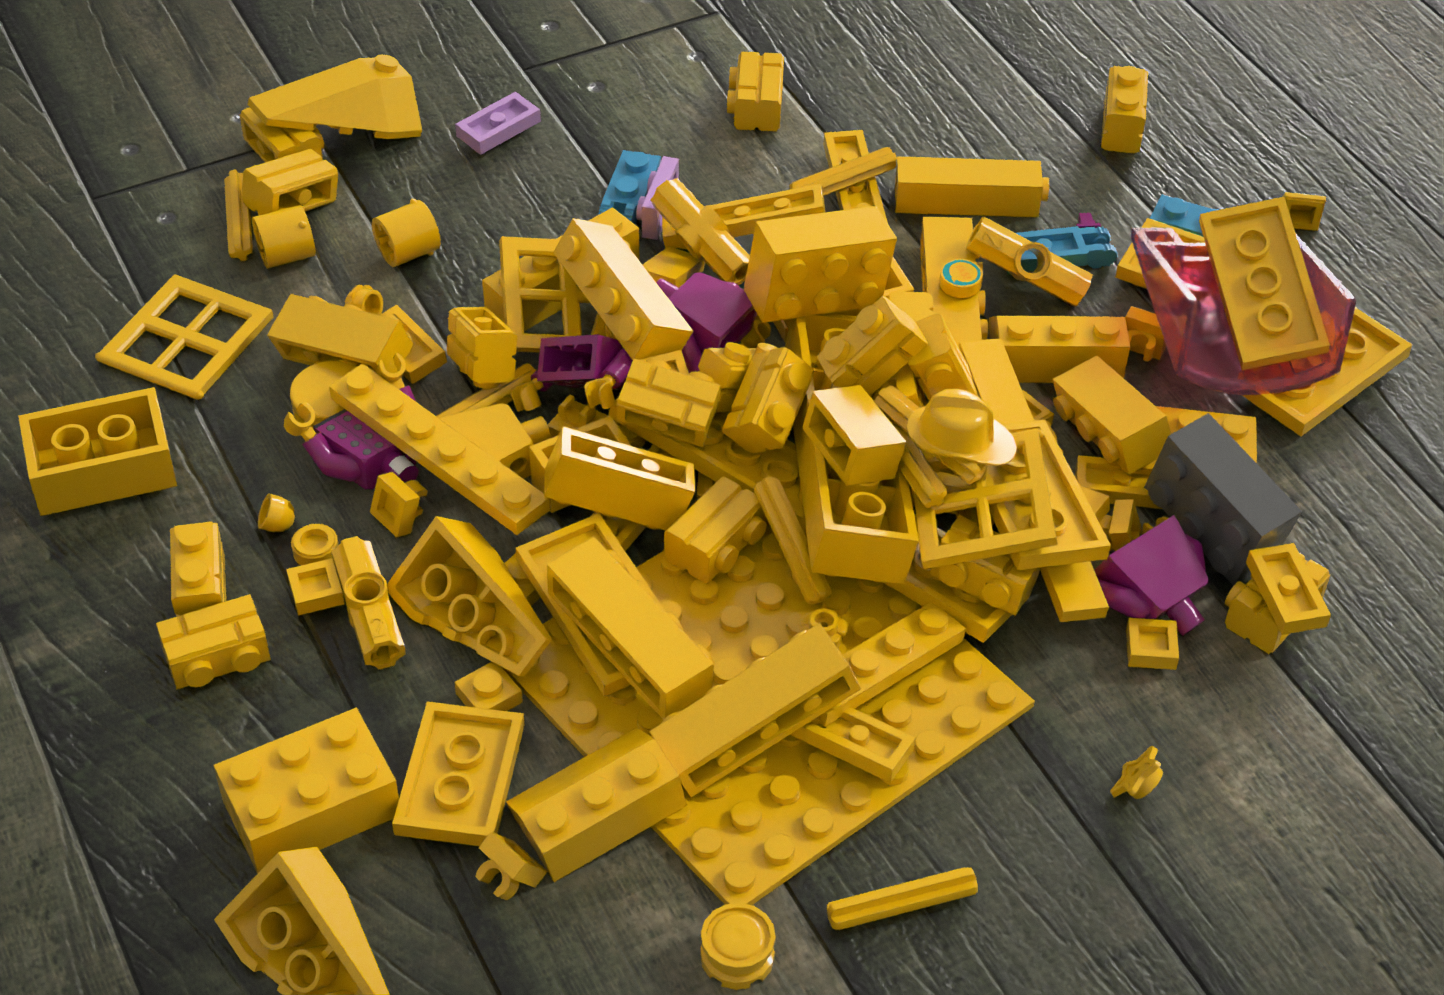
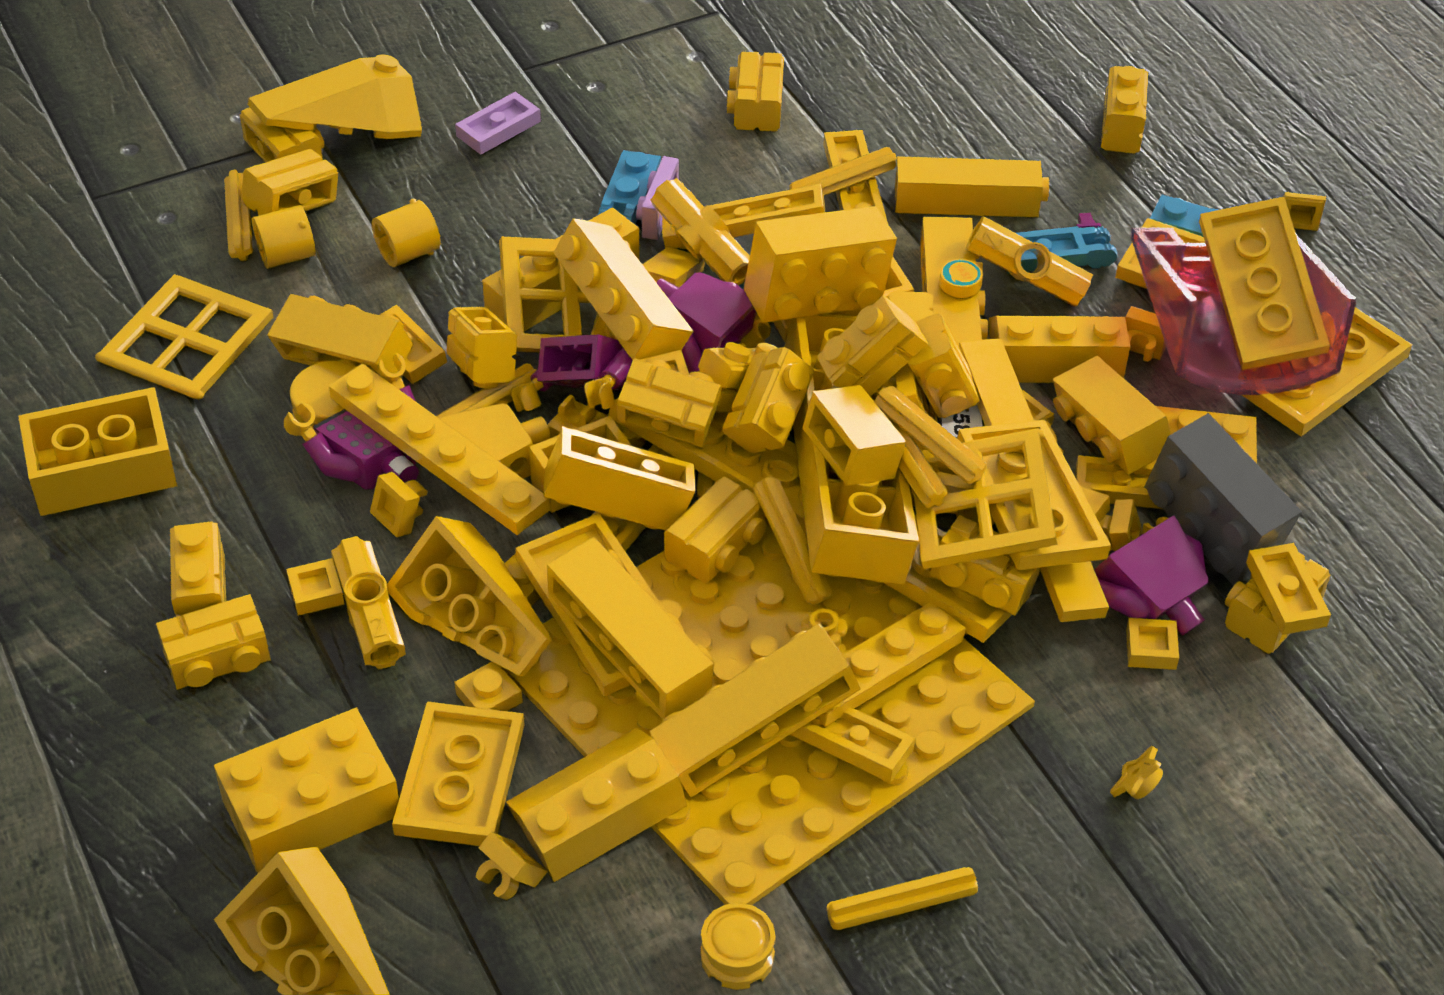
(275, 514): yellow hinge -> none
(313, 543): yellow tile -> none
(365, 299): yellow plate -> none
(961, 427): yellow piece -> none

